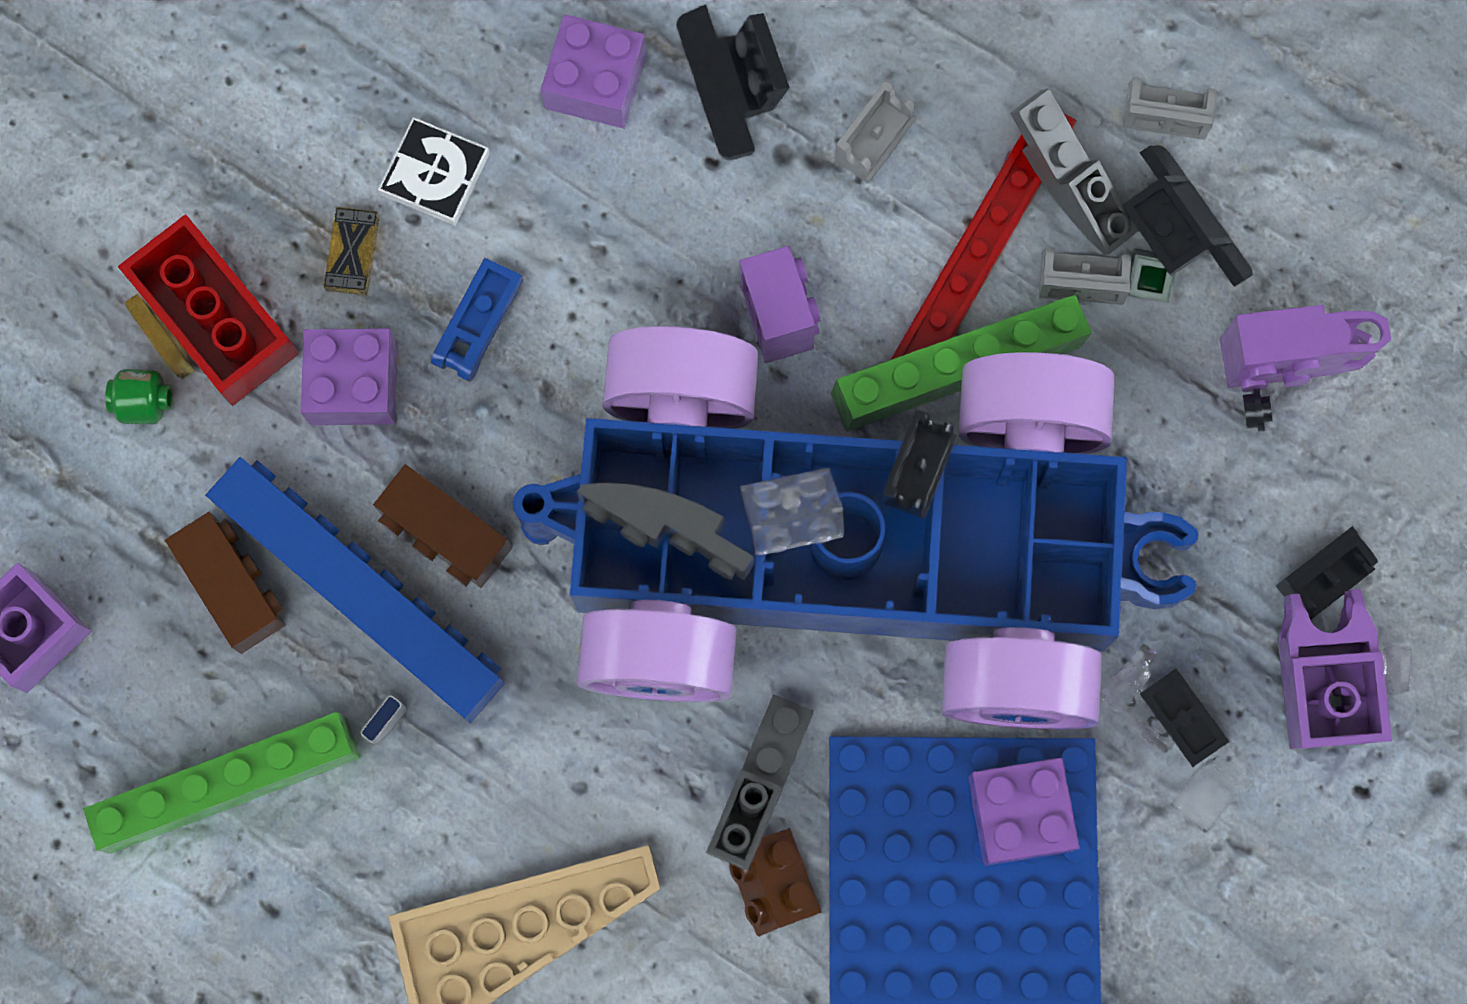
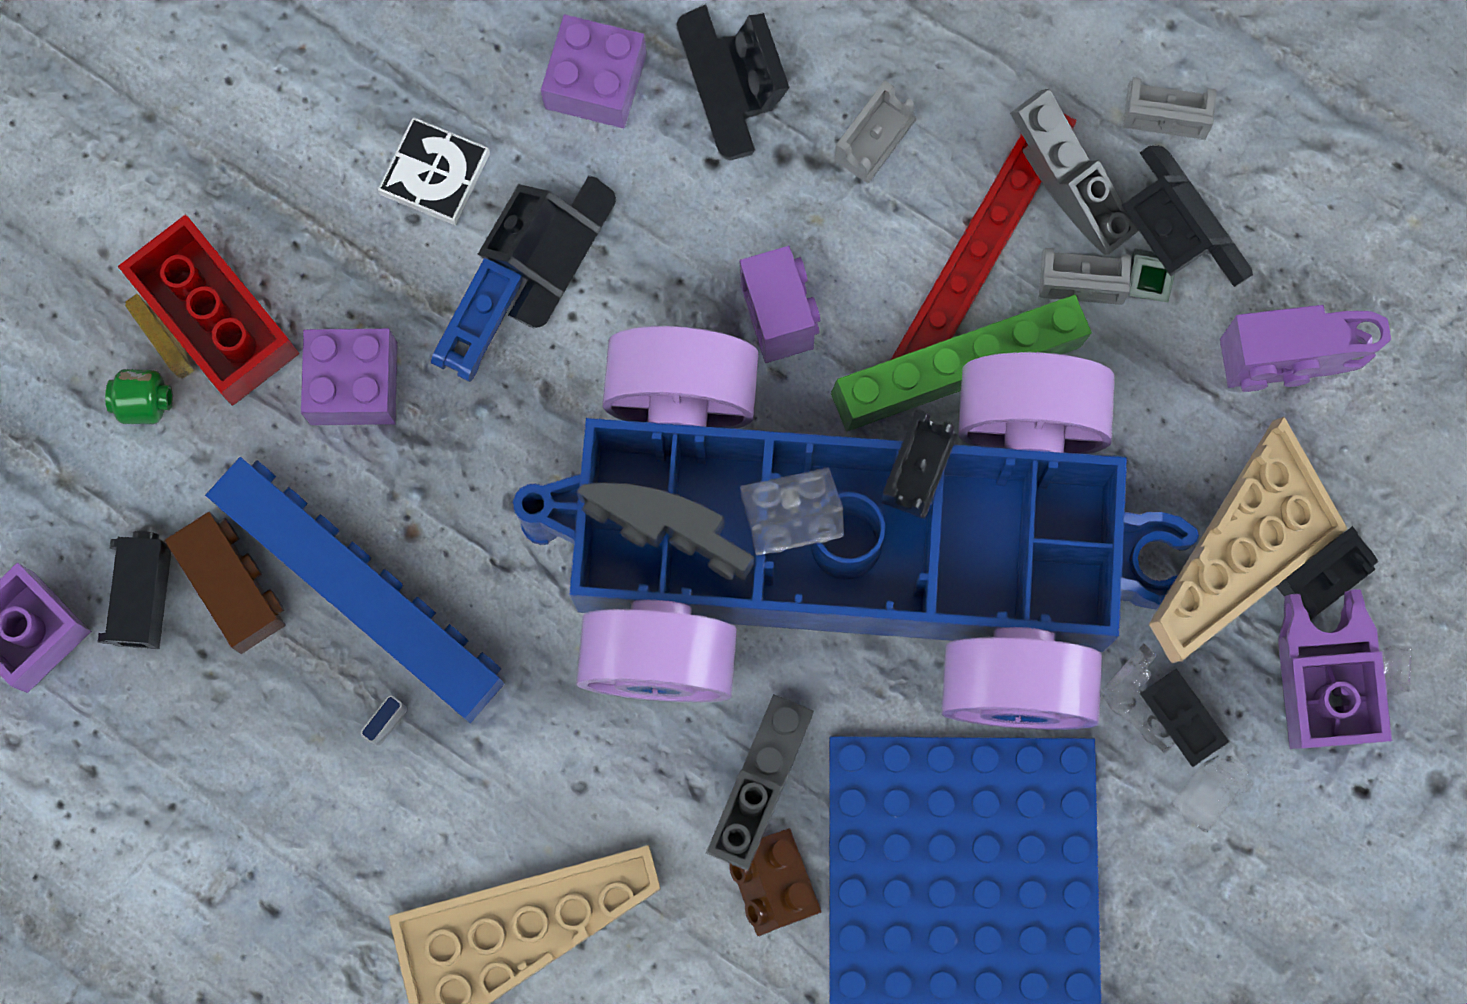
(137, 591): none -> black brick
(221, 783): bright green brick -> none
(351, 251): tile -> none
(441, 527): reddish brown brick -> none
(546, 243): none -> black plate
(1023, 811): medium lavender brick -> none
(1257, 410): black plate -> none
(1257, 538): none -> tan wing

